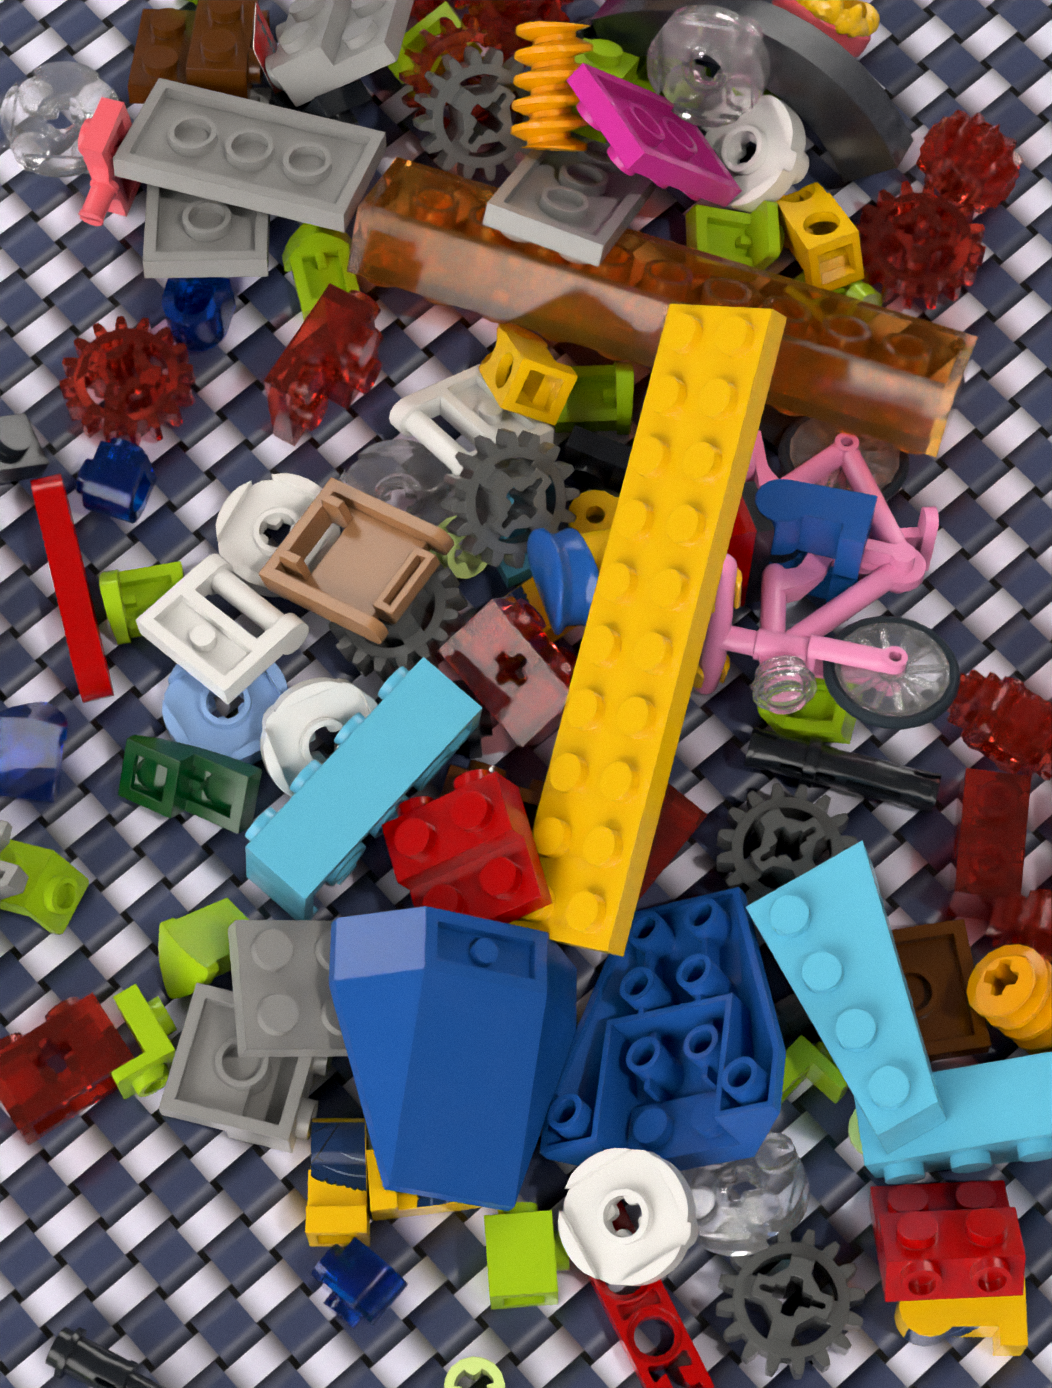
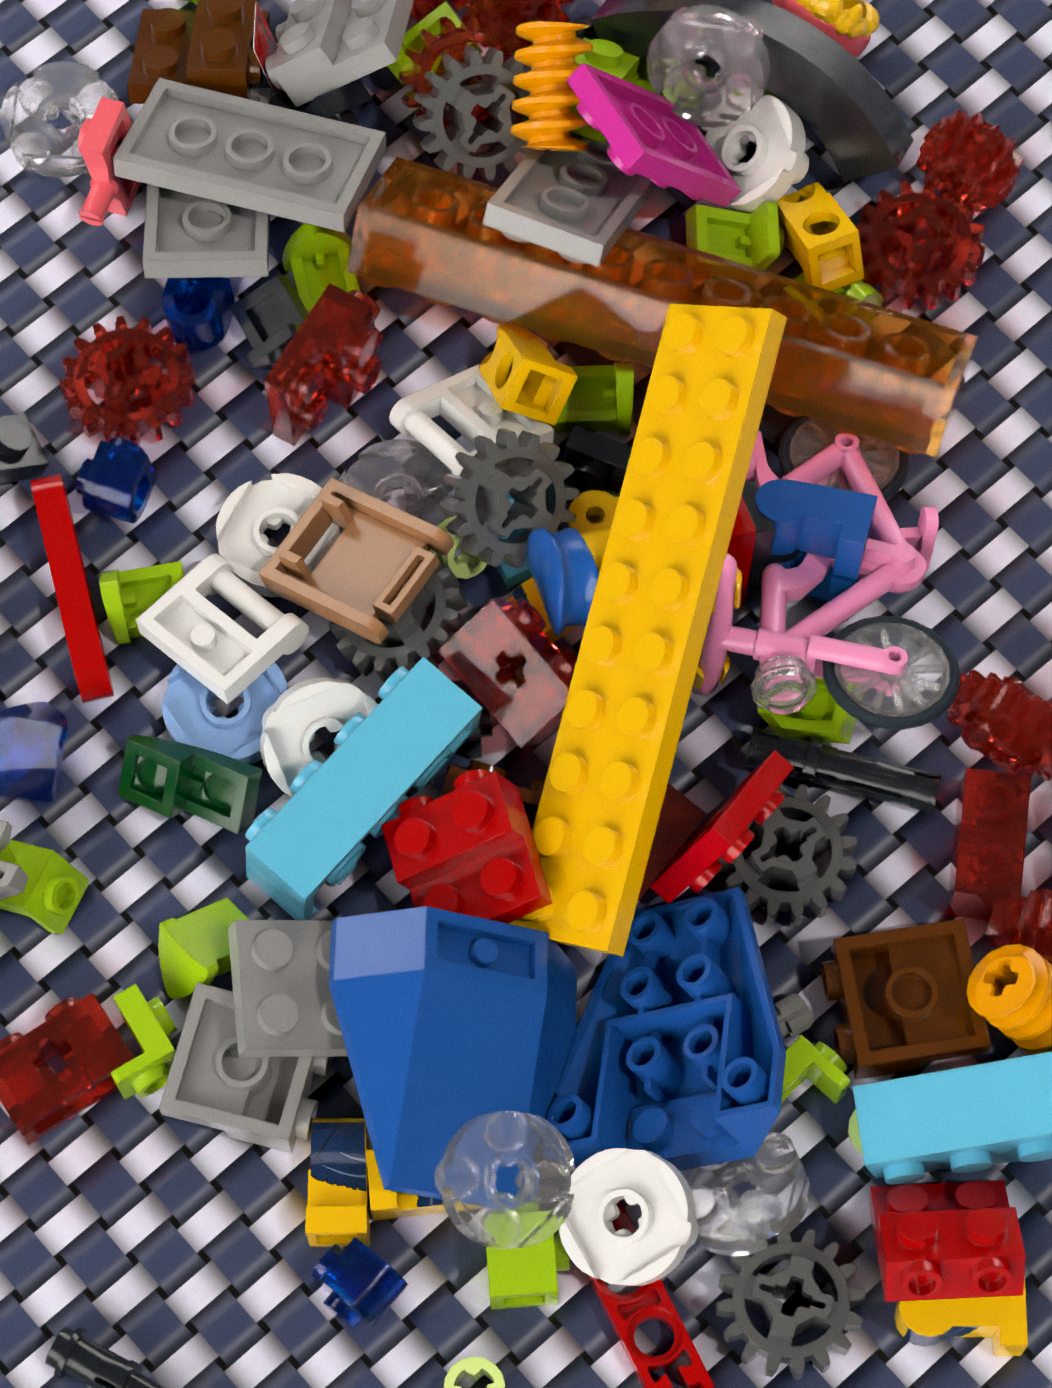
(270, 319): none -> black bracket
(469, 1178): none -> clear plate
(727, 831): none -> red plate
(848, 977): medium azure wedge -> none

